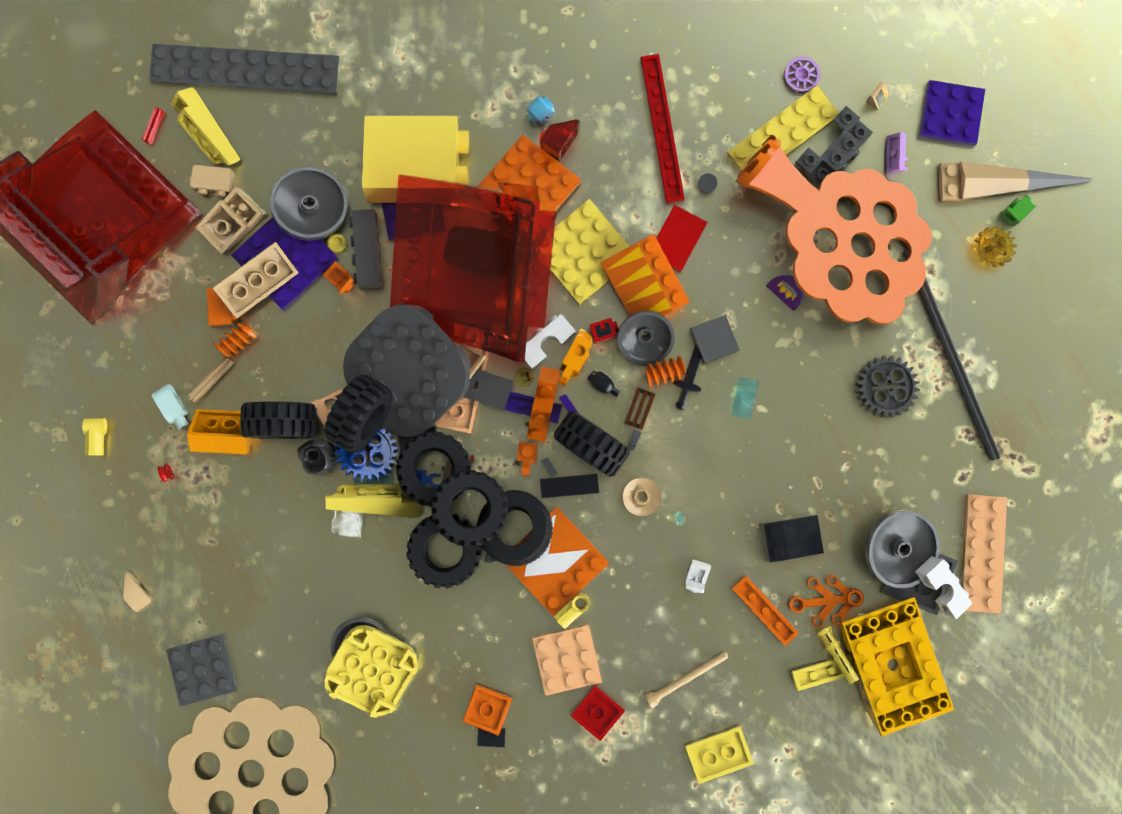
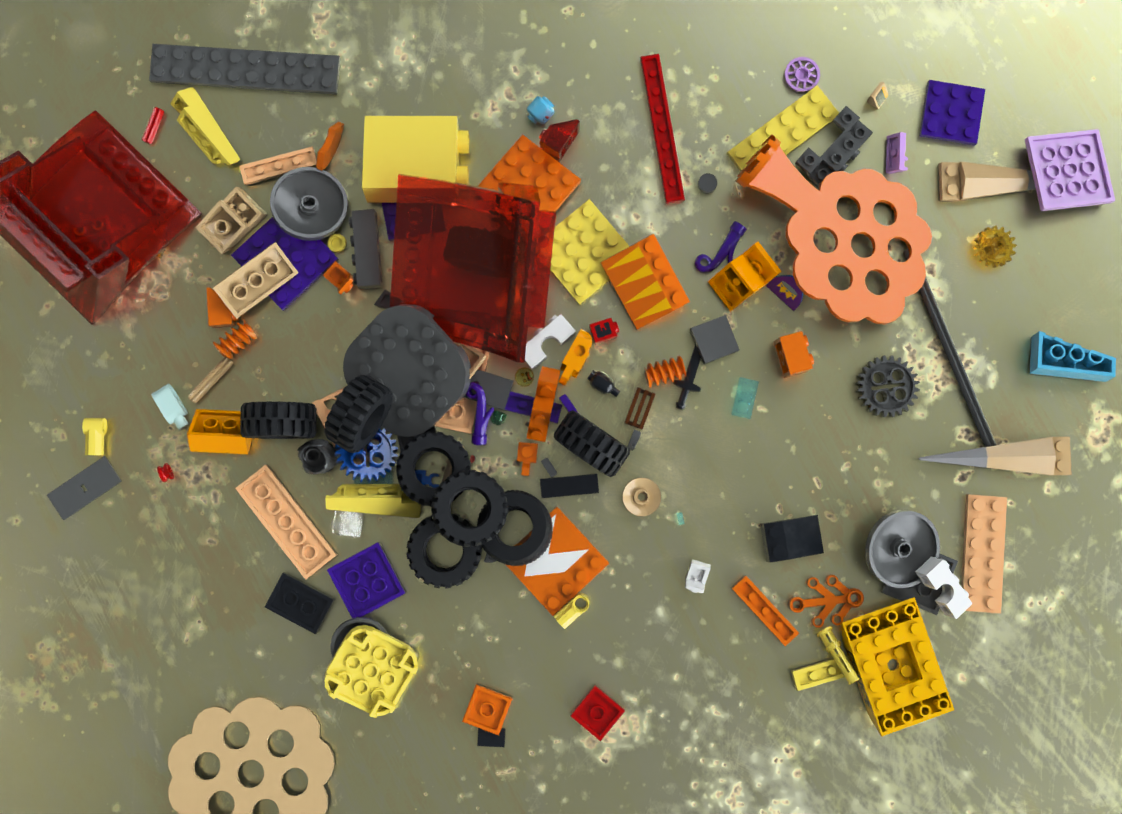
(71, 496): none -> dark grey piece
(134, 593): tan slope -> none
(202, 670): dark grey plate -> none
(212, 180): tan brick -> none
(277, 165): none -> light nougat plate
(286, 521): none -> light nougat plate
(299, 603): none -> black plate
(330, 146): none -> orange tile
(366, 581): none -> dark purple plate
(384, 300): none -> dark grey tile
(482, 418): none -> dark purple plant
(498, 417): none -> clear green hinge
(567, 660): light nougat plate -> none
(649, 347): dark grey dish -> none
(654, 697): tan piece -> none
(680, 236): red tile -> none
(719, 754): light yellow plate -> none
(727, 248): none -> dark purple plant
(744, 276): none -> light orange bracket
(794, 354): none -> orange brick
(1018, 210): bright green brick -> none
(1036, 456): none -> tan plate
(1062, 359): none -> medium azure wedge
(1069, 170): none -> lavender plate

